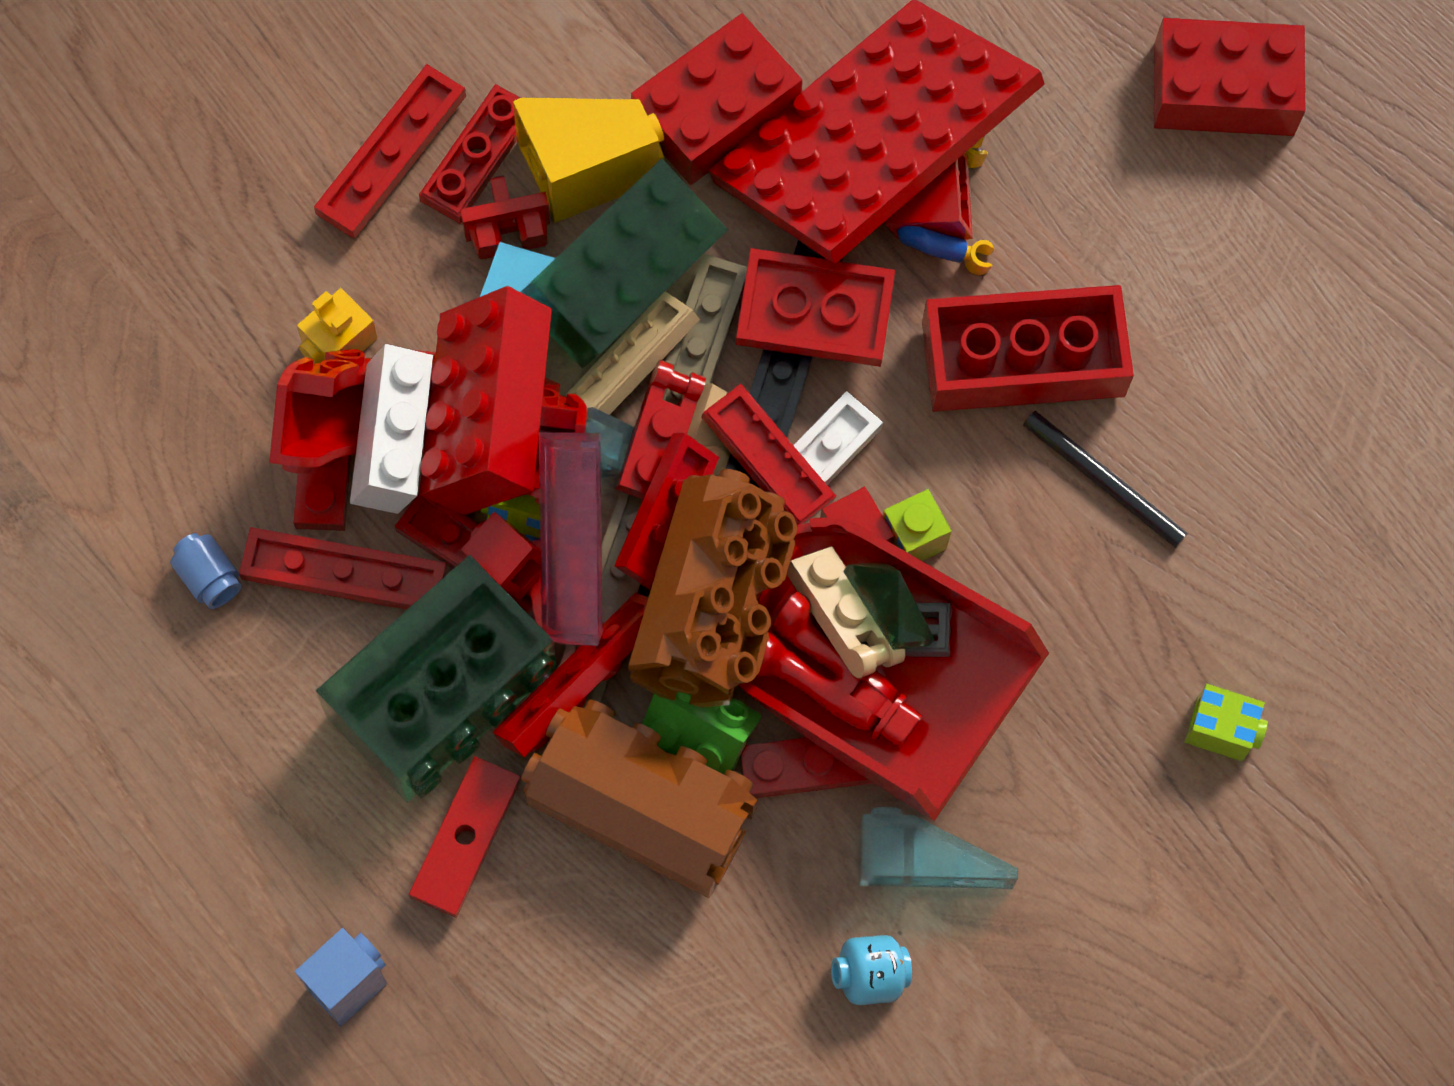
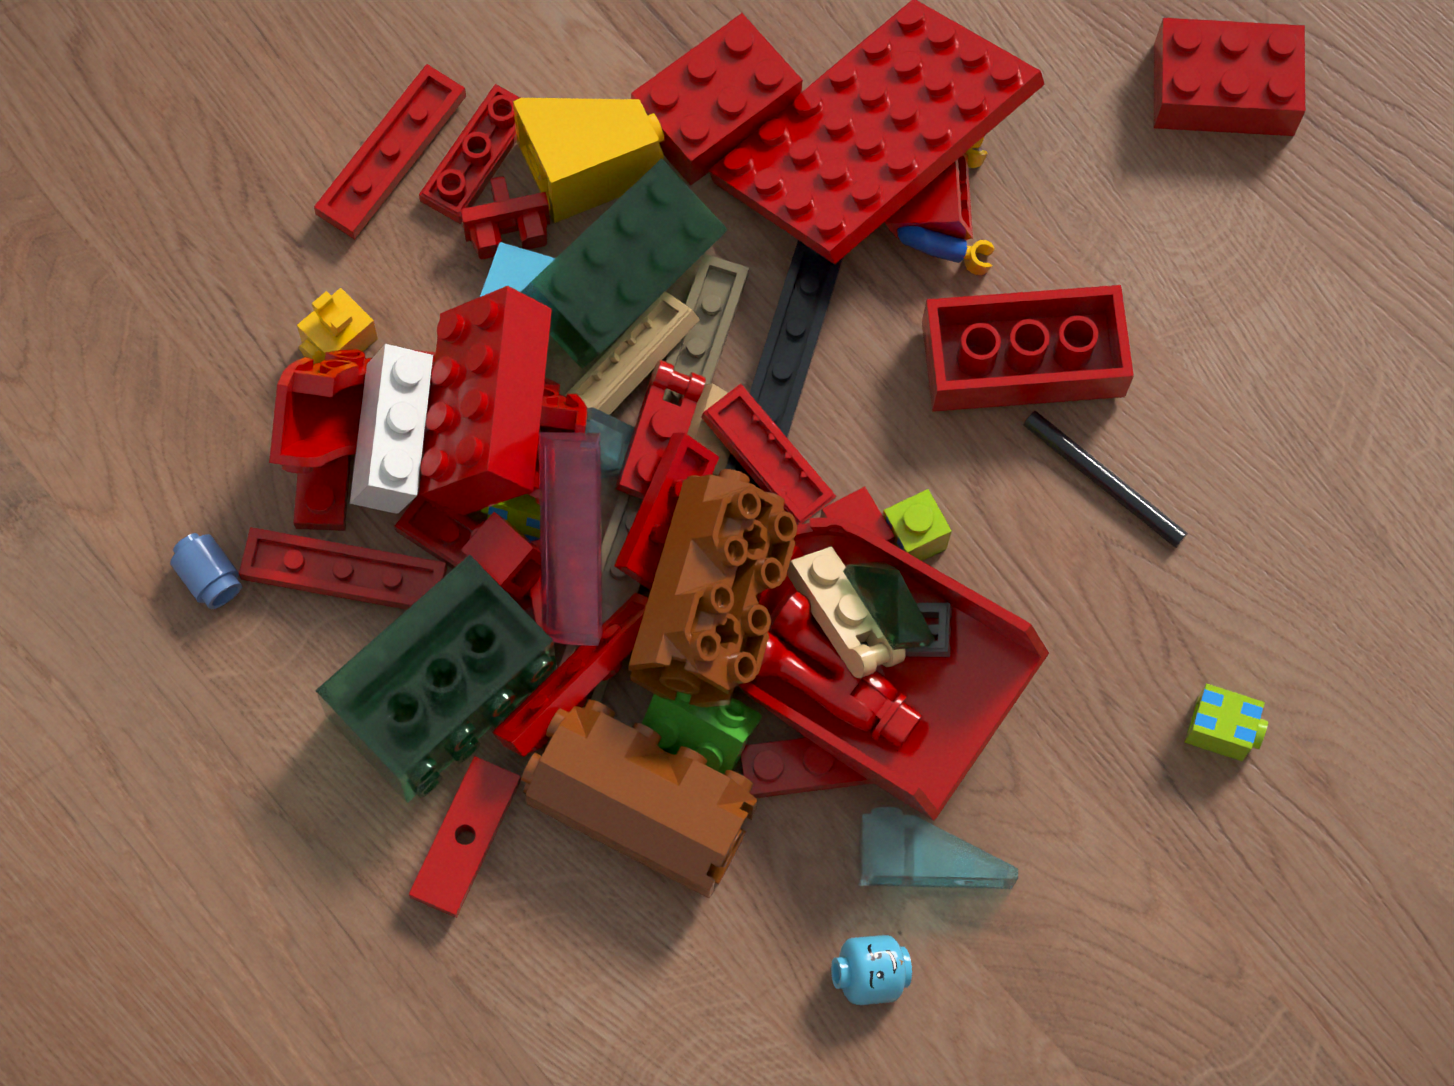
(343, 975): medium blue brick -> none
(815, 307): red plate -> none
(838, 436): white plate -> none

